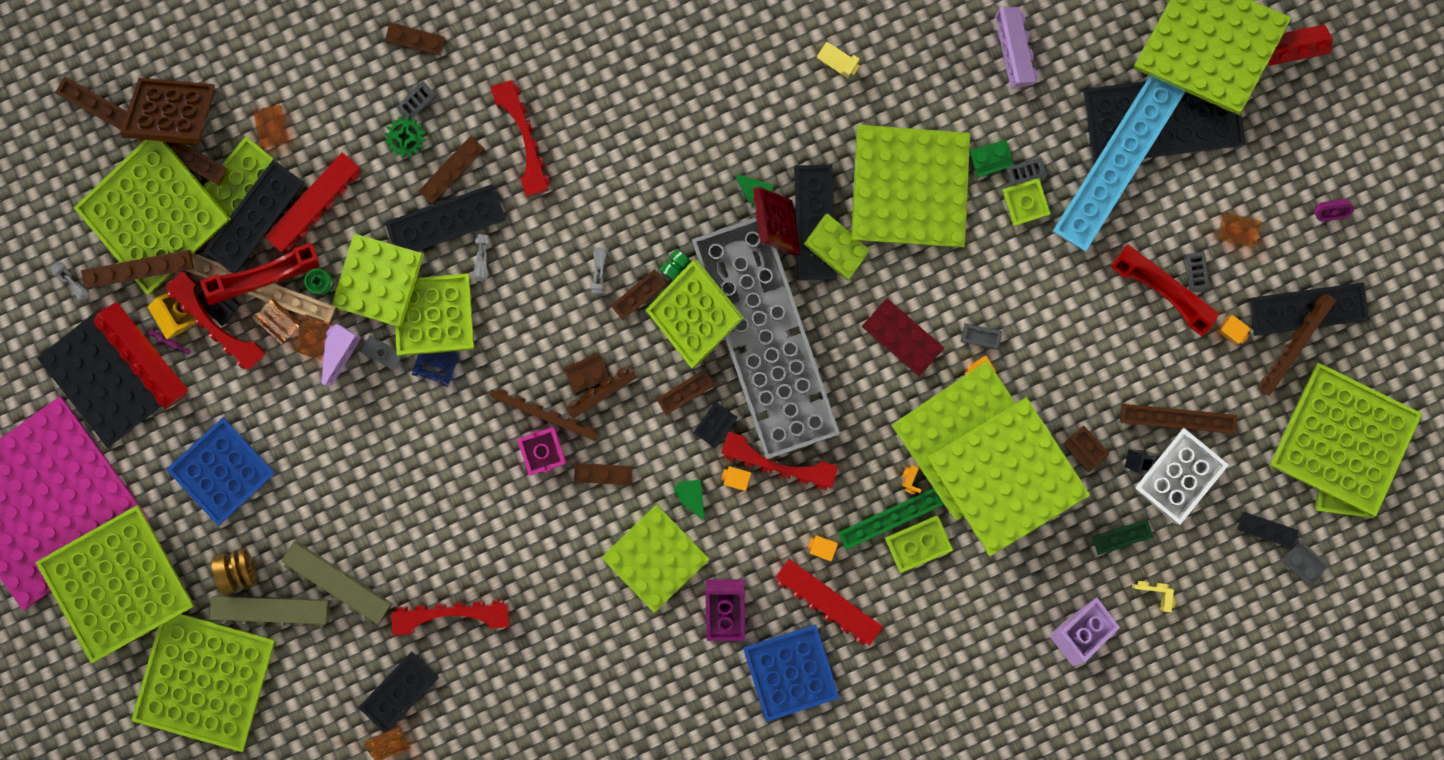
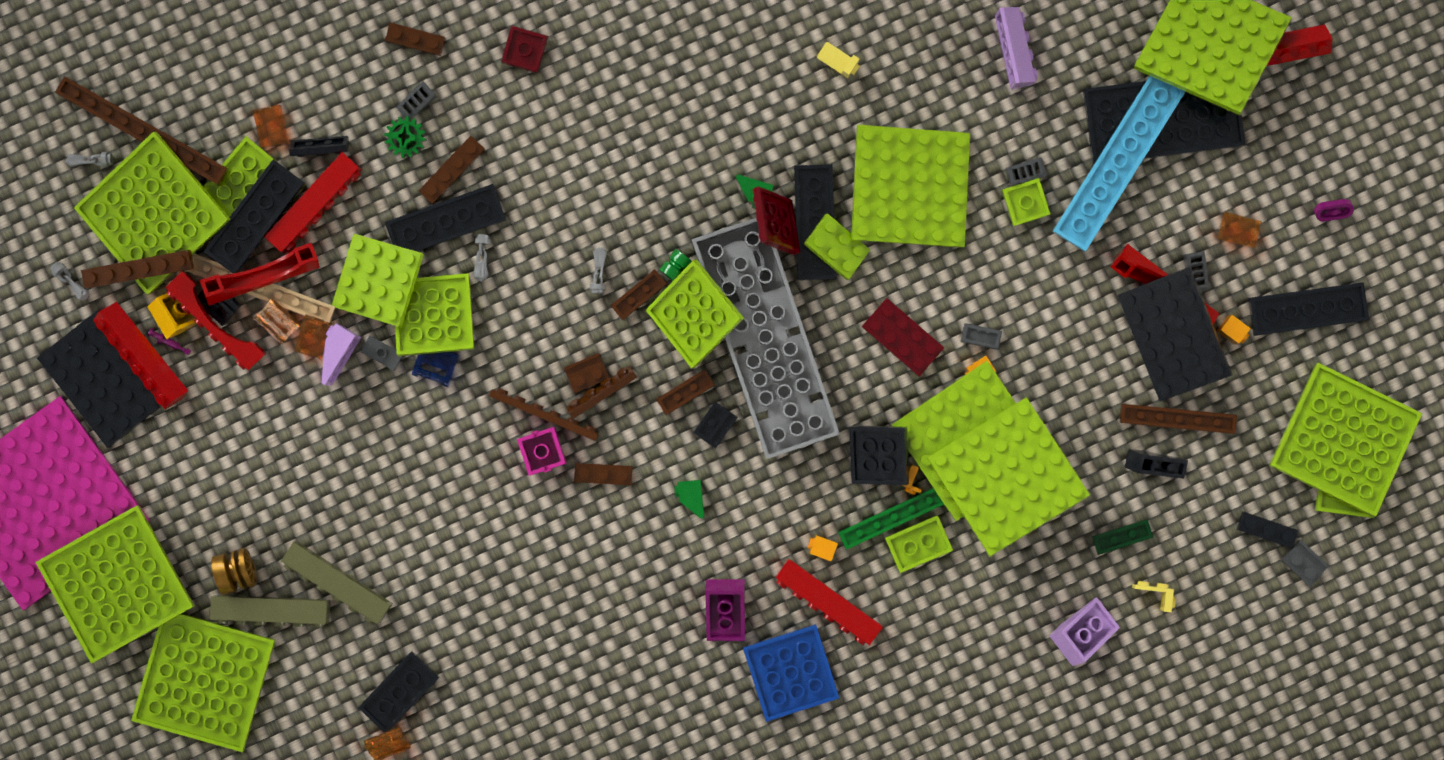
(74, 160): none -> light grey piece
(168, 111): reddish brown plate -> none
(221, 471): blue plate -> none
(319, 146): none -> black plate
(319, 281): green wheel -> none
(494, 614): red arch -> none
(524, 49): none -> dark red plate
(534, 180): red arch -> none
(655, 558): lime plate -> none
(736, 478): light orange brick -> none
(821, 474): red arch -> none
(879, 455): none -> black plate
(991, 158): green plate -> none
(1085, 448): reddish brown plate -> none
(1175, 334): none -> black plate
(1181, 476): white slope -> none
(1300, 338): reddish brown plate -> none

